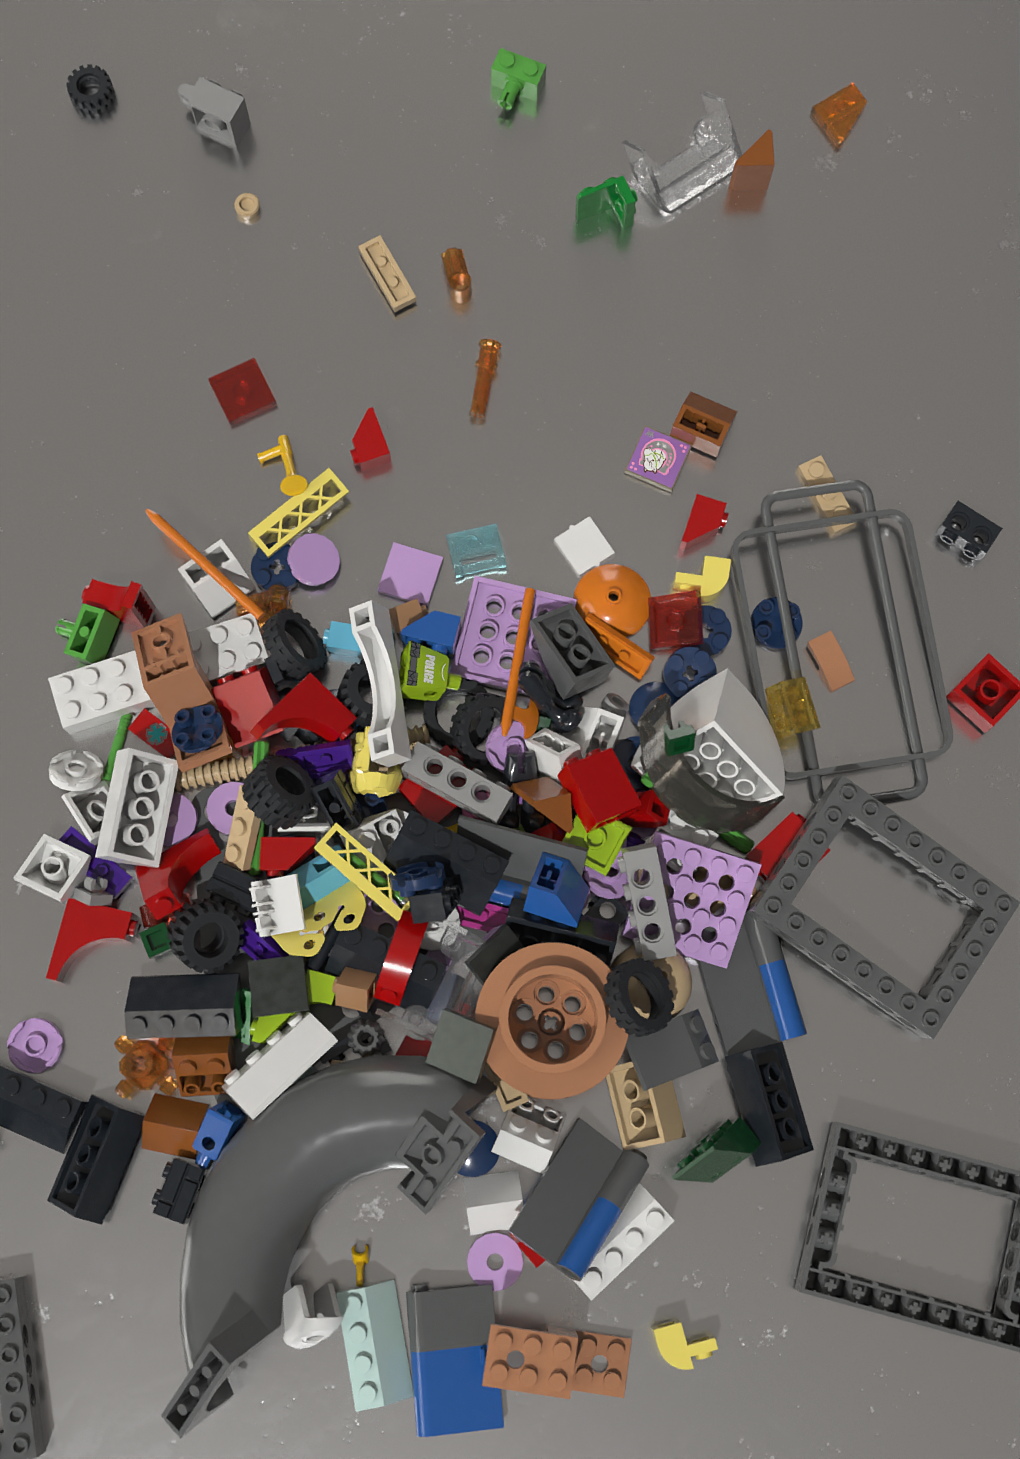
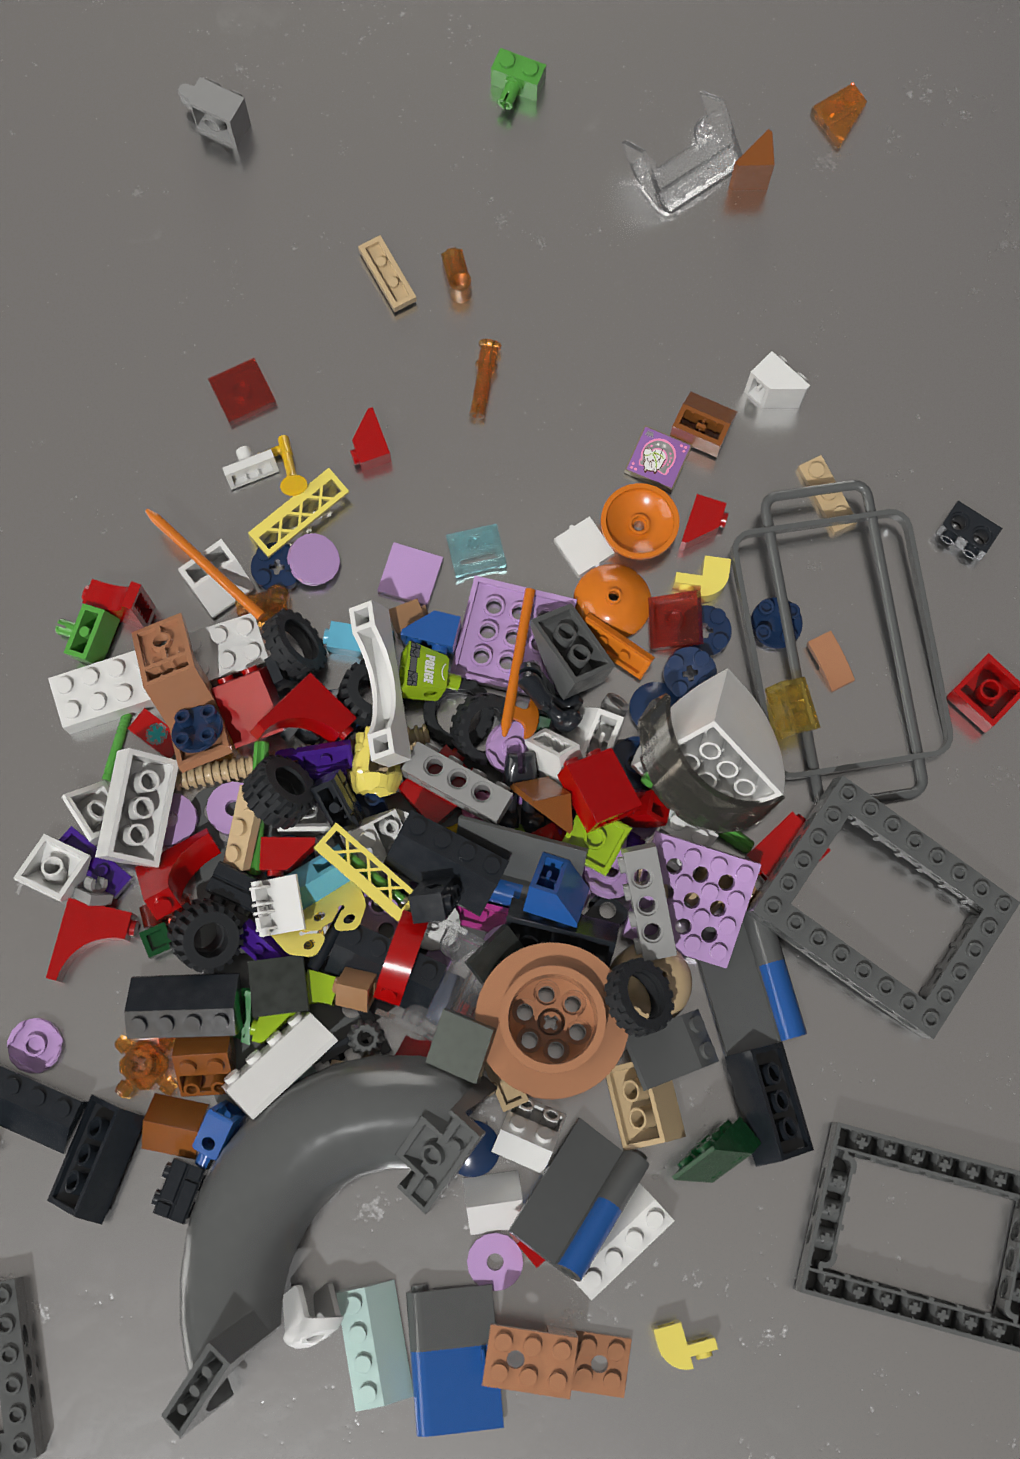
(76, 770): white tile -> none
(88, 76): black tyre -> none
(247, 206): tan tile -> none
(250, 467): none -> white tile
(360, 1260): yellow hand -> none
(417, 877): dark blue plate -> none
(611, 193): green bracket -> none
(645, 506): none -> orange dish
(679, 739): dark green tile -> none
(776, 385): none -> white slope

